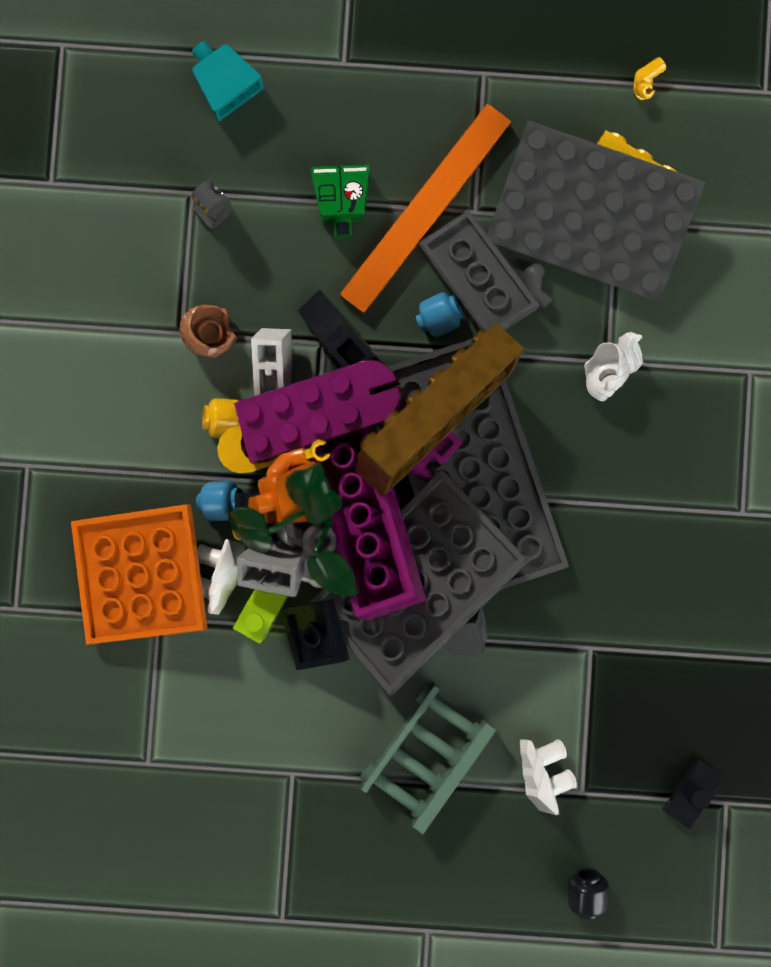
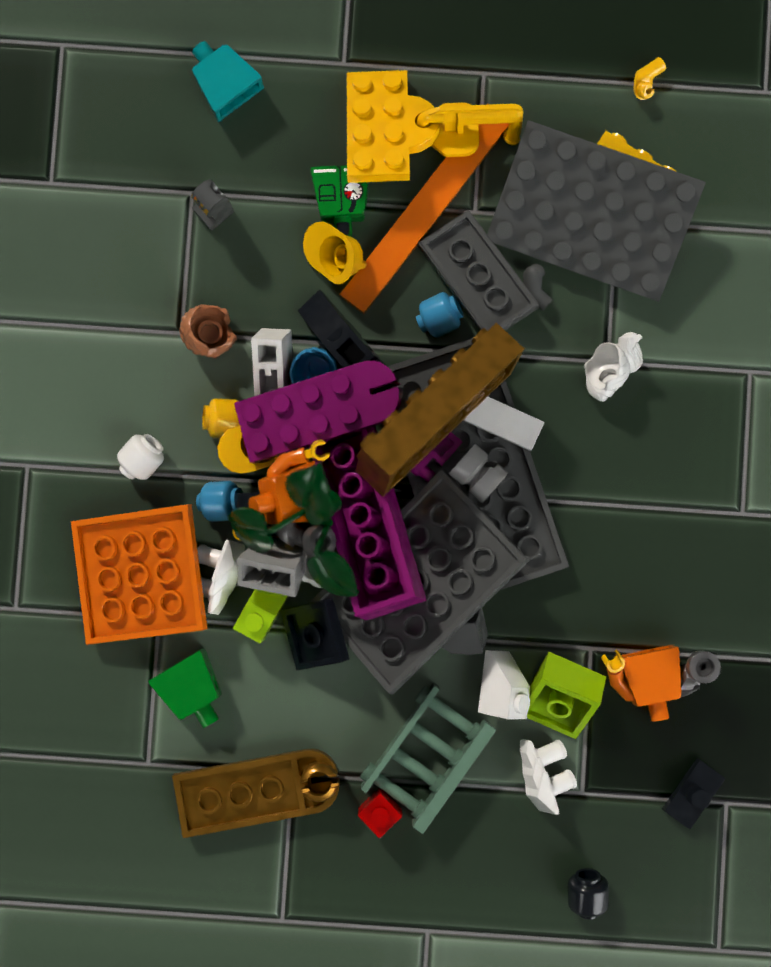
(140, 457): none -> white head
(190, 688): none -> green torso
(254, 791): none -> pearl gold plate
(311, 363): none -> dark azure hair
(332, 252): none -> yellow piece
(379, 812): none -> red brick
(390, 125): none -> yellow plate
(478, 473): none -> light grey wheel
(503, 687): none -> white slope
(506, 423): none -> white tile
(564, 695): none -> lime slope
(656, 676): none -> orange torso

